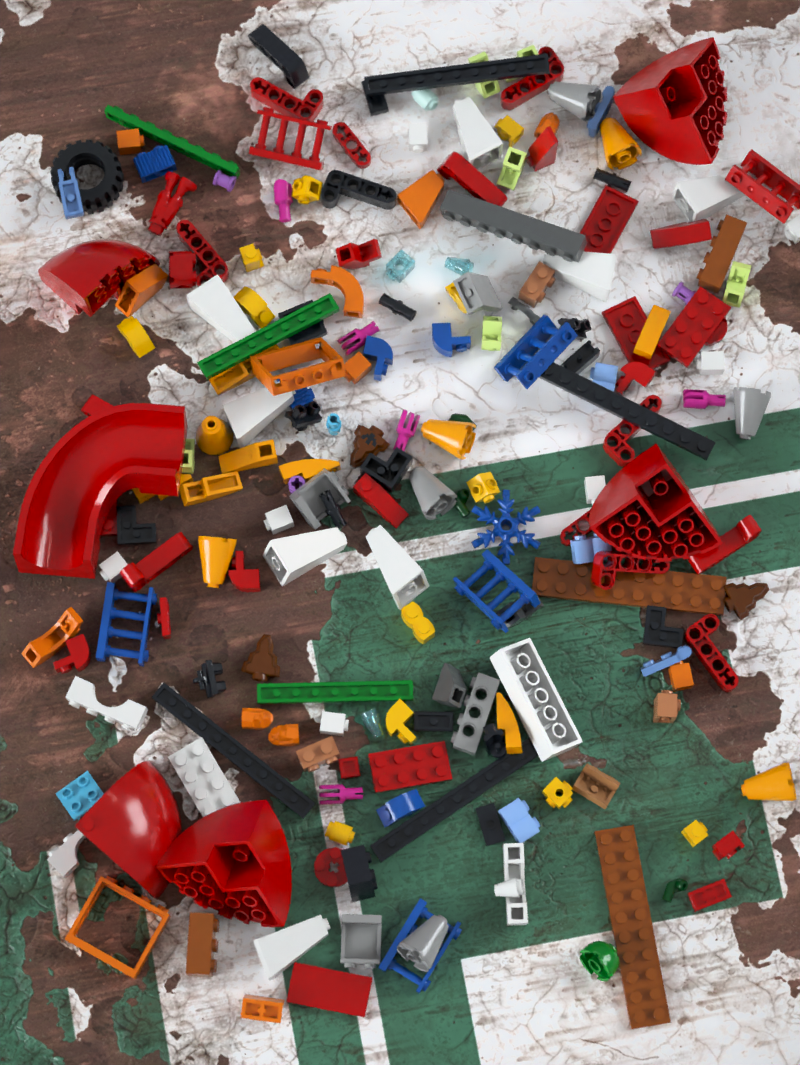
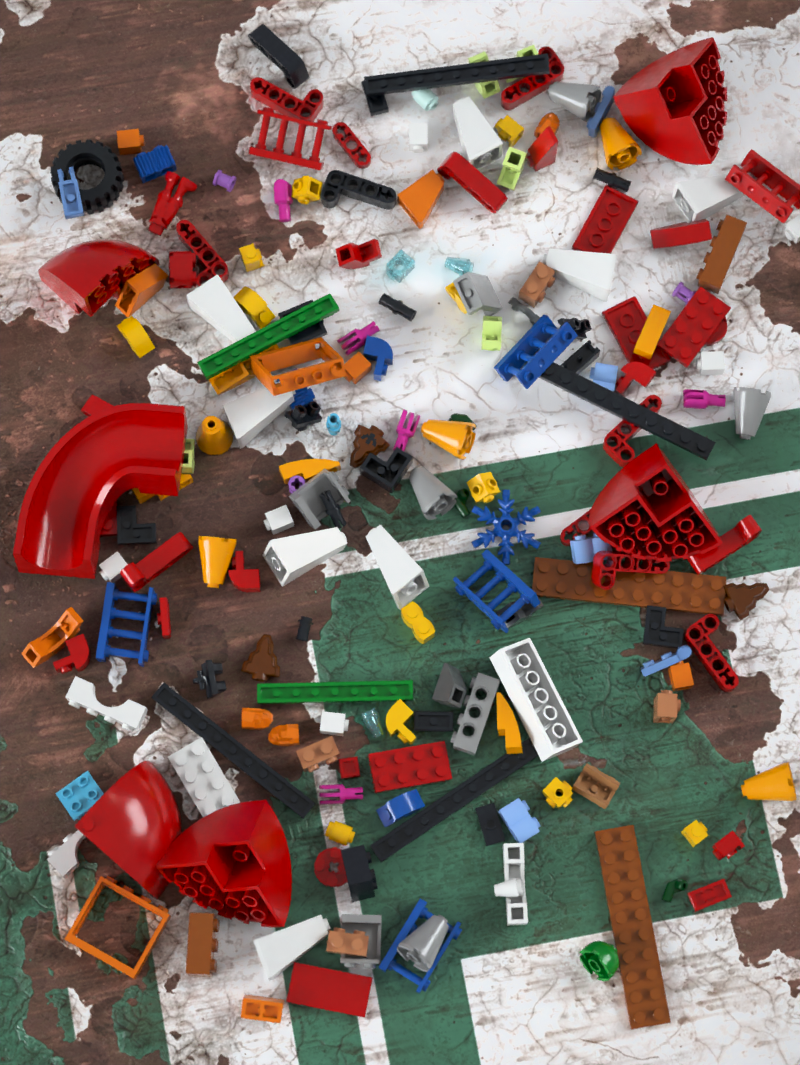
(166, 138): green plate -> none
(210, 488): light orange slope -> none
(249, 457): light orange slope -> none
(304, 628): none -> black pin
(346, 284): orange arch -> none
(347, 943): none -> nougat brick
(379, 500): red slope -> none
(445, 343): blue brick -> none
(494, 741): black hips -> none
(513, 225): dark grey brick -> none
(593, 487): white brick -> none
(736, 284): yellowish green brick -> none

